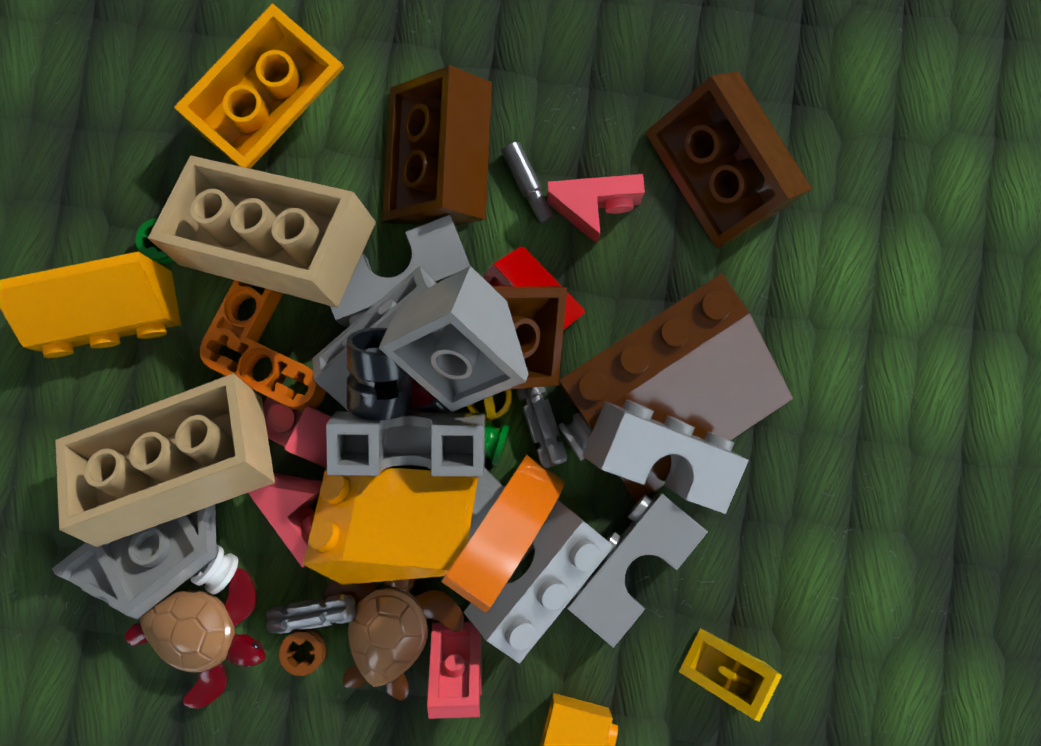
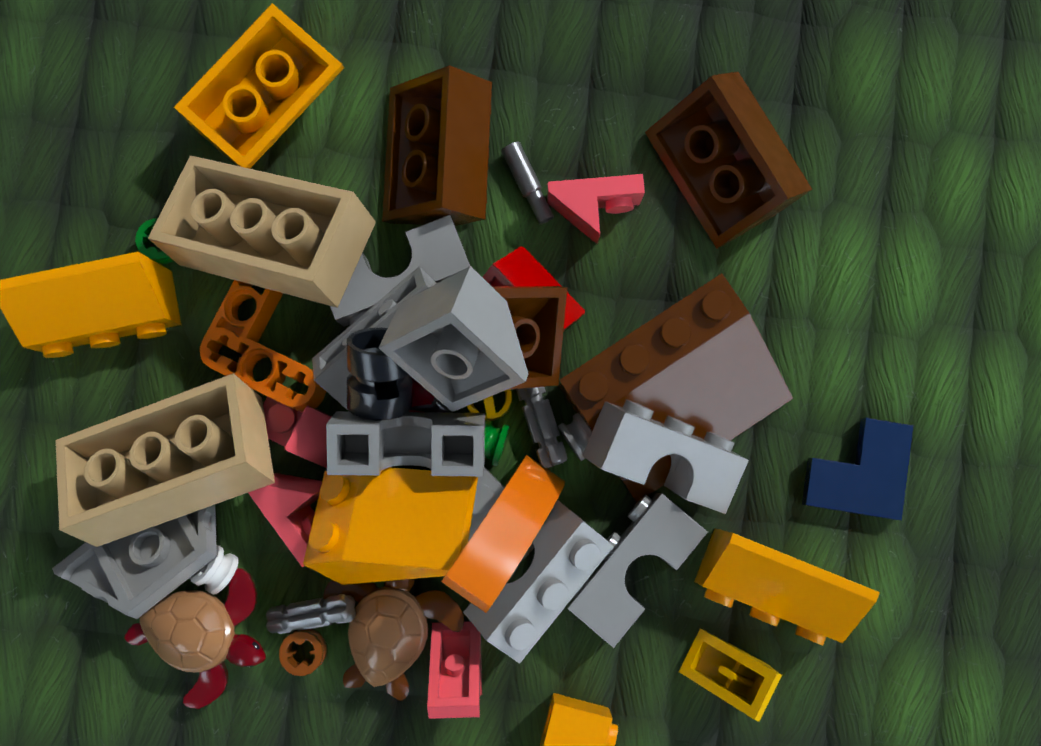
(782, 588): none -> light orange slope
(874, 482): none -> dark blue tile

